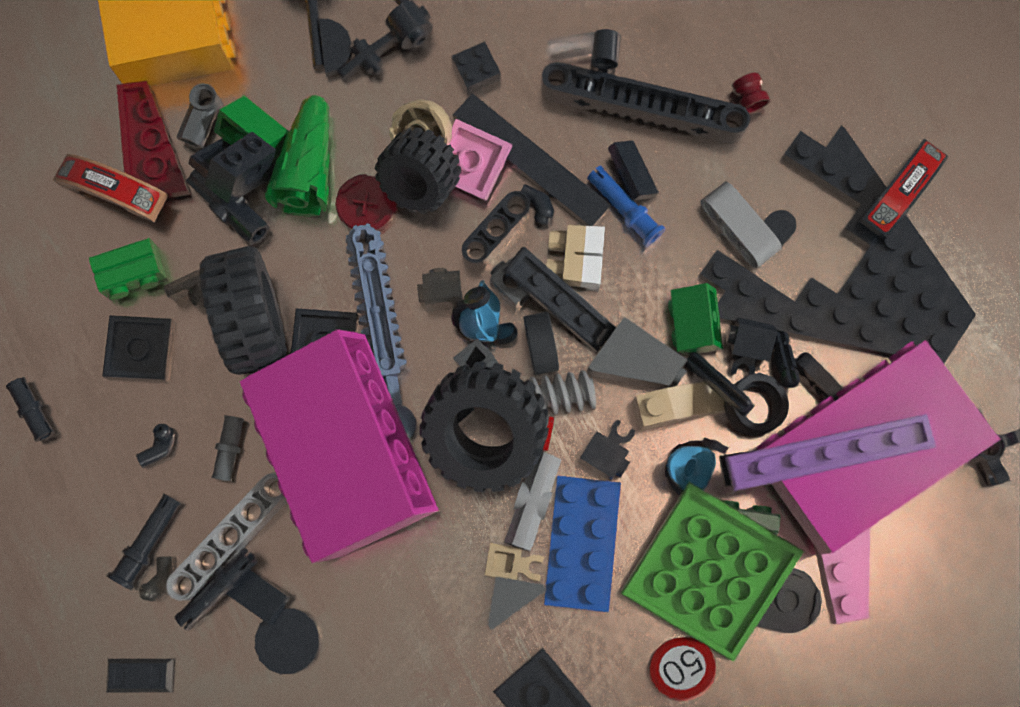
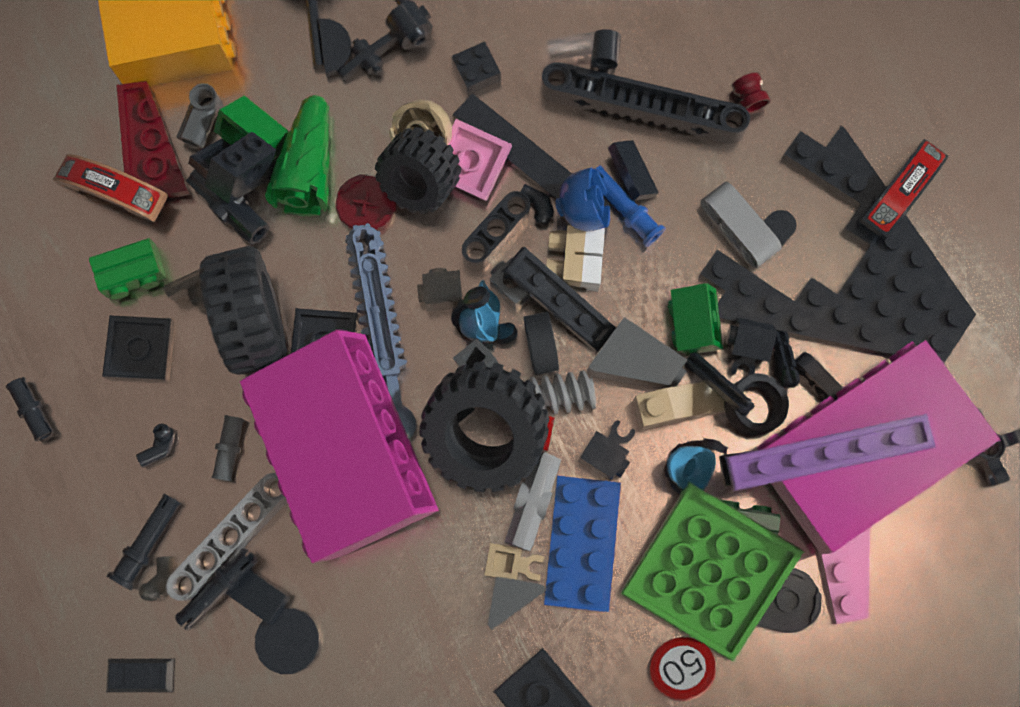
(583, 200): none -> blue cylinder

